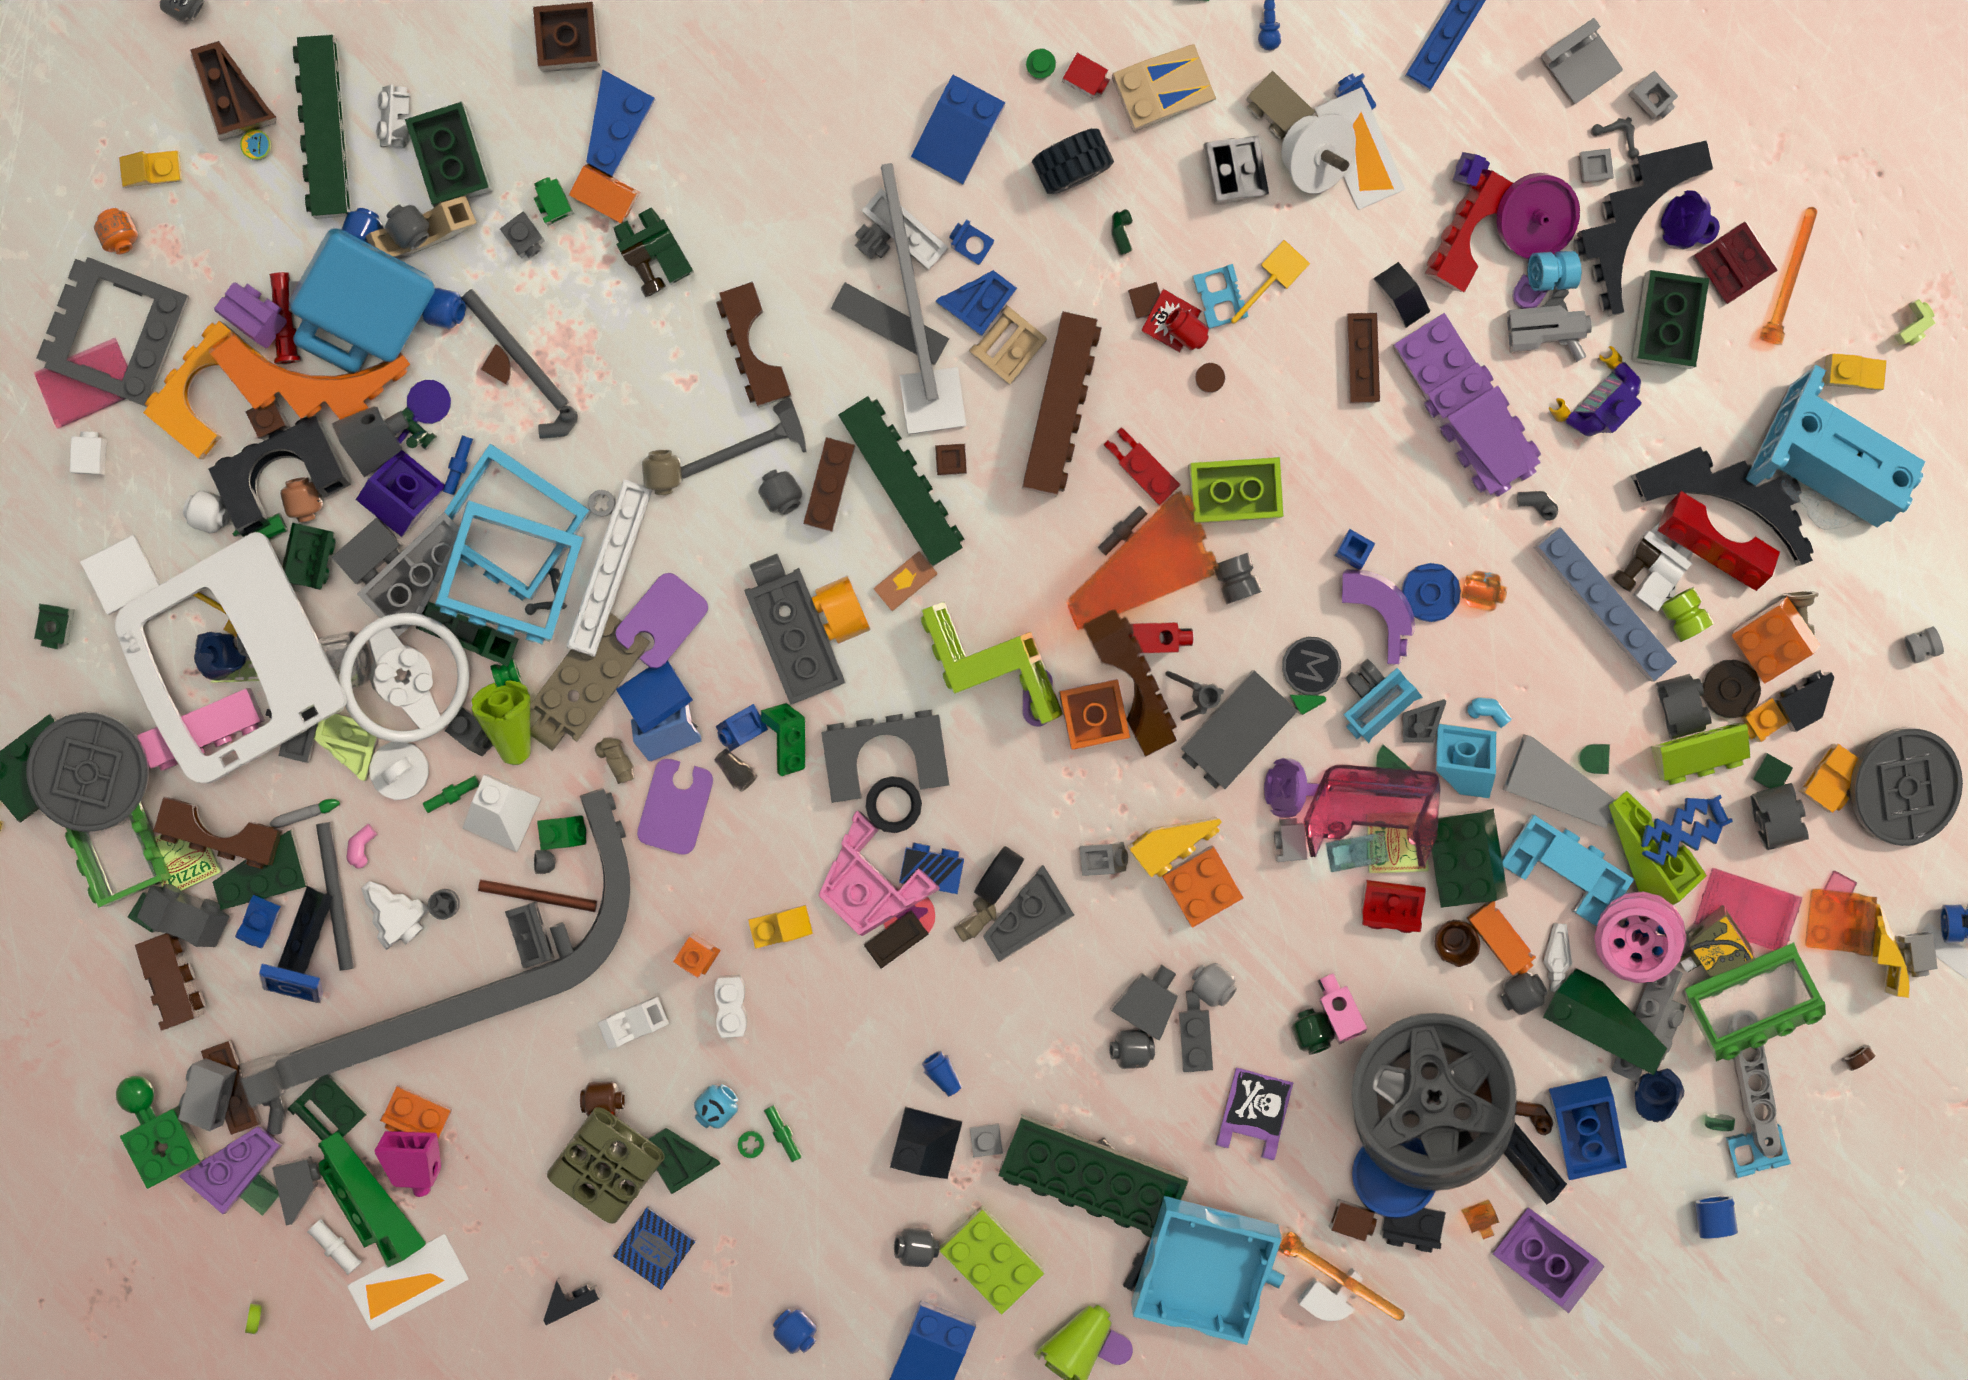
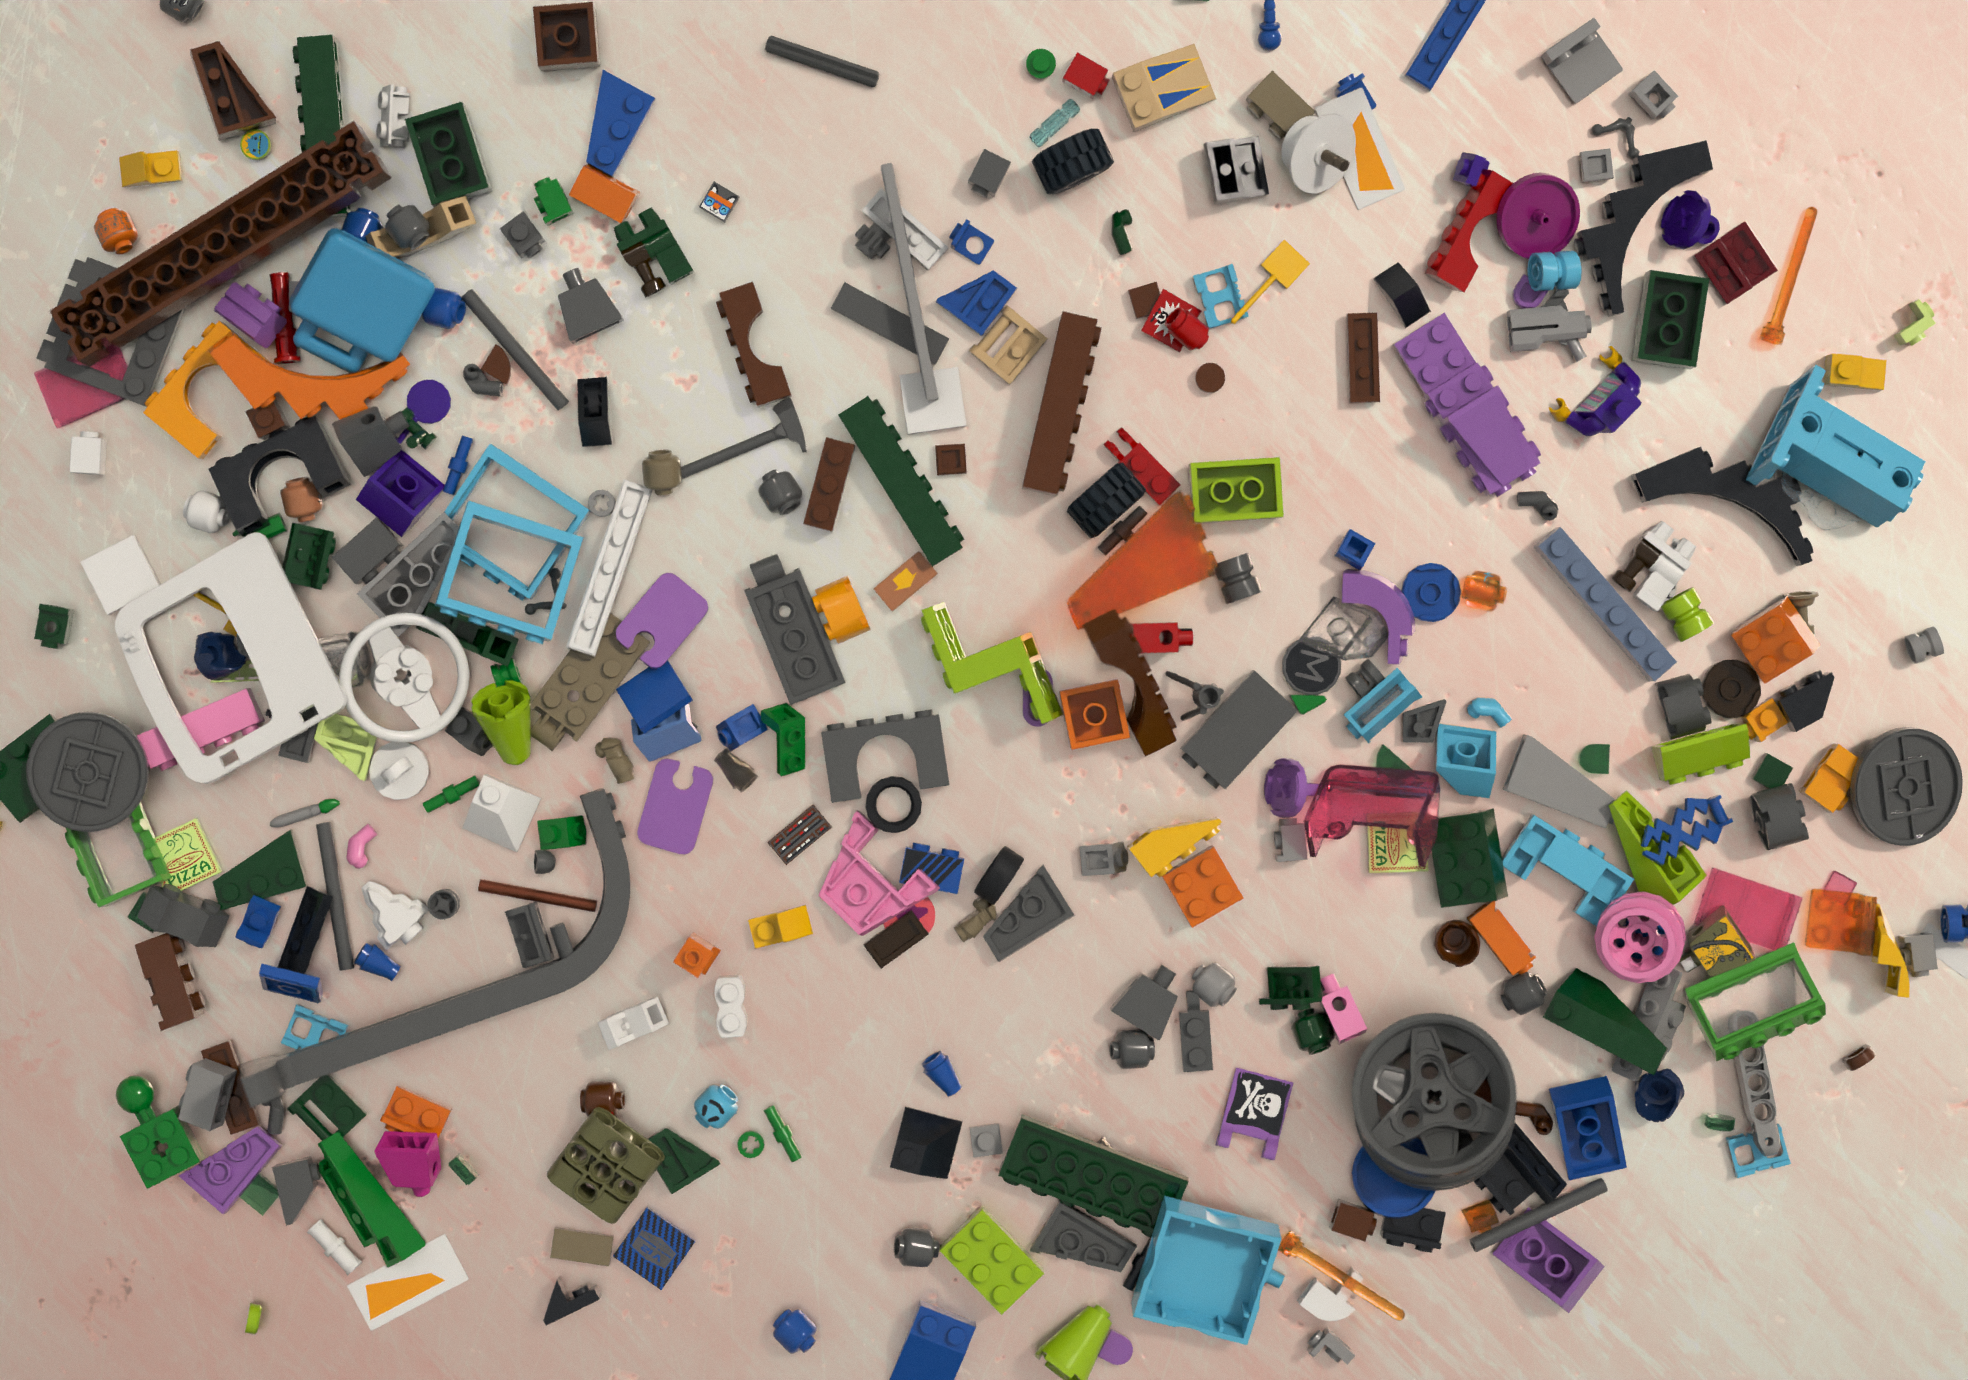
(181, 821): reddish brown arch -> none
(220, 244): none -> reddish brown brick
(318, 1023): none -> medium azure piece
(375, 961): none -> blue cone
(463, 1169): none -> clear green tile
(479, 383): none -> dark grey arm
(561, 426): dark grey arm -> none
(582, 1246): none -> dark tan tile
(586, 307): none -> dark grey torso
(594, 412): none -> black arch
(719, 202): none -> tile
(799, 834): none -> tile
(822, 61): none -> dark grey axle
(958, 129): blue slope -> none
(988, 174): none -> dark grey brick
(1054, 122): none -> clear light blue axle
(1083, 1239): none -> dark grey wing
(1106, 500): none -> black wheel
(1293, 987): none -> dark green bracket
(1335, 1346): none -> light grey bracket
(1346, 631): none -> clear slope
(1356, 851): clear light blue slope -> none
(1393, 906): red bracket -> none
(1505, 1185): none -> black bracket
(1538, 1215): none -> dark grey piece
(1558, 956): white piece -> none
(1688, 525): red arch -> none
(1716, 1217): blue piece -> none

